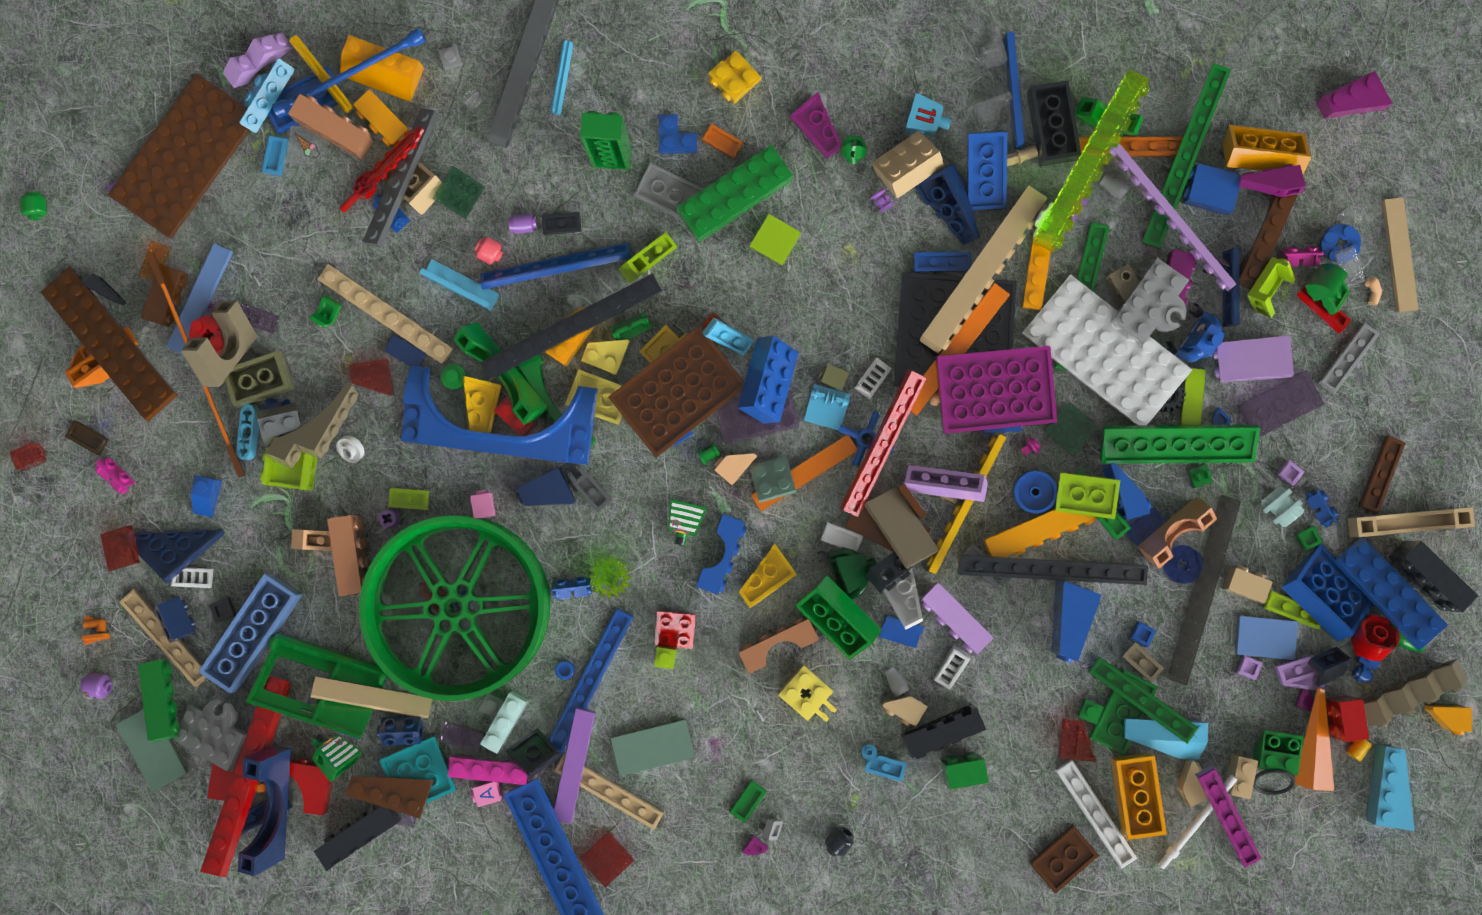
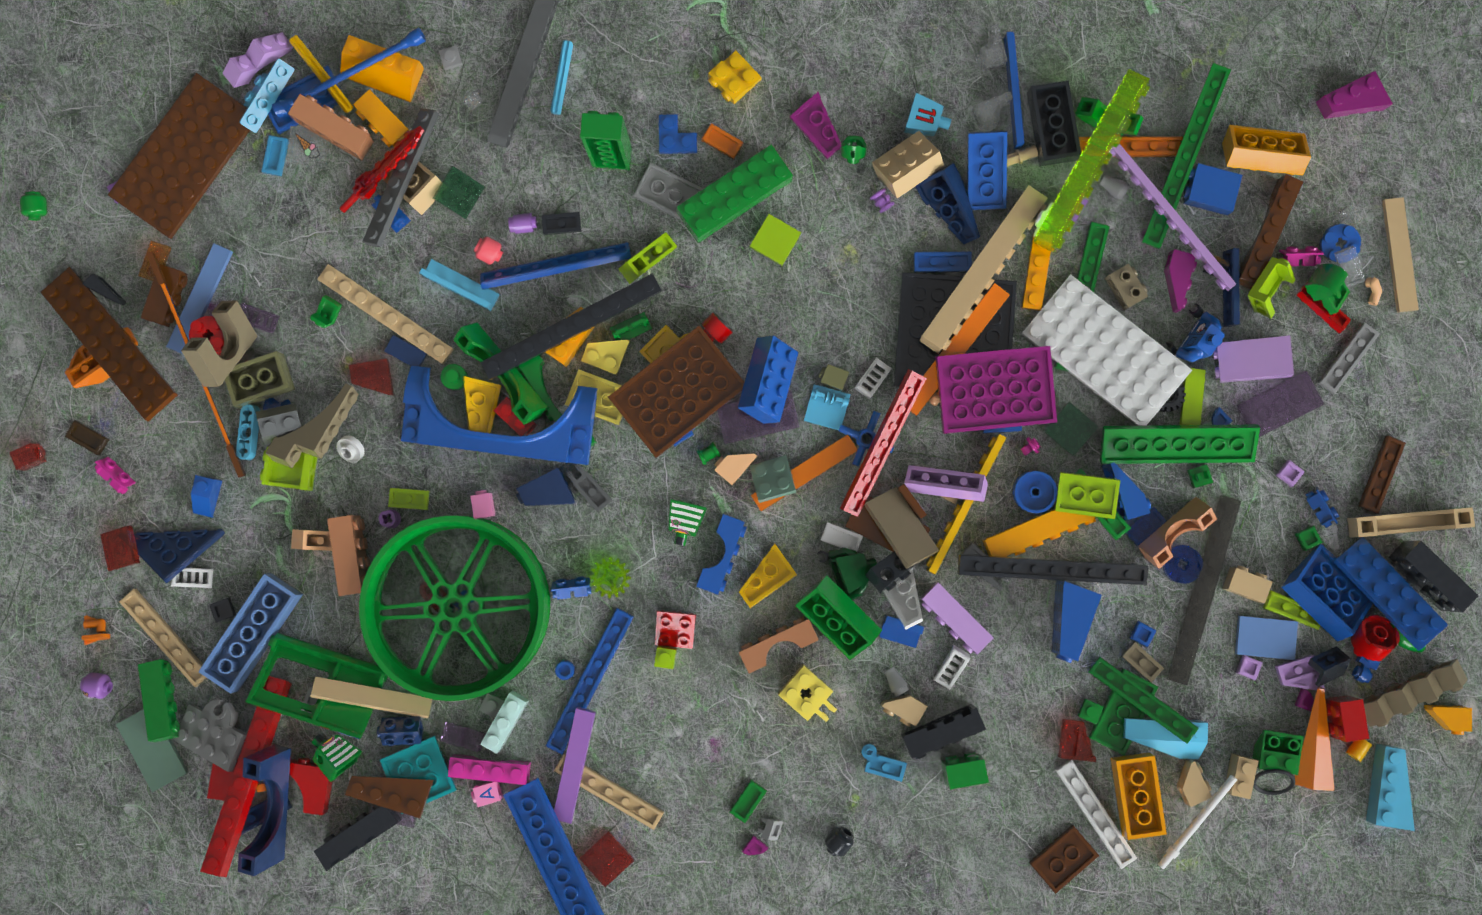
(175, 619): dark blue brick -> none
(533, 753): black tile -> none
(652, 747): sand green tile -> none
(728, 336): medium azure tile -> none
(1153, 302): light grey plate -> none
(1228, 816): magenta tile -> none
(1277, 182): magenta slope -> none
(1282, 506): light aqua piece -> none

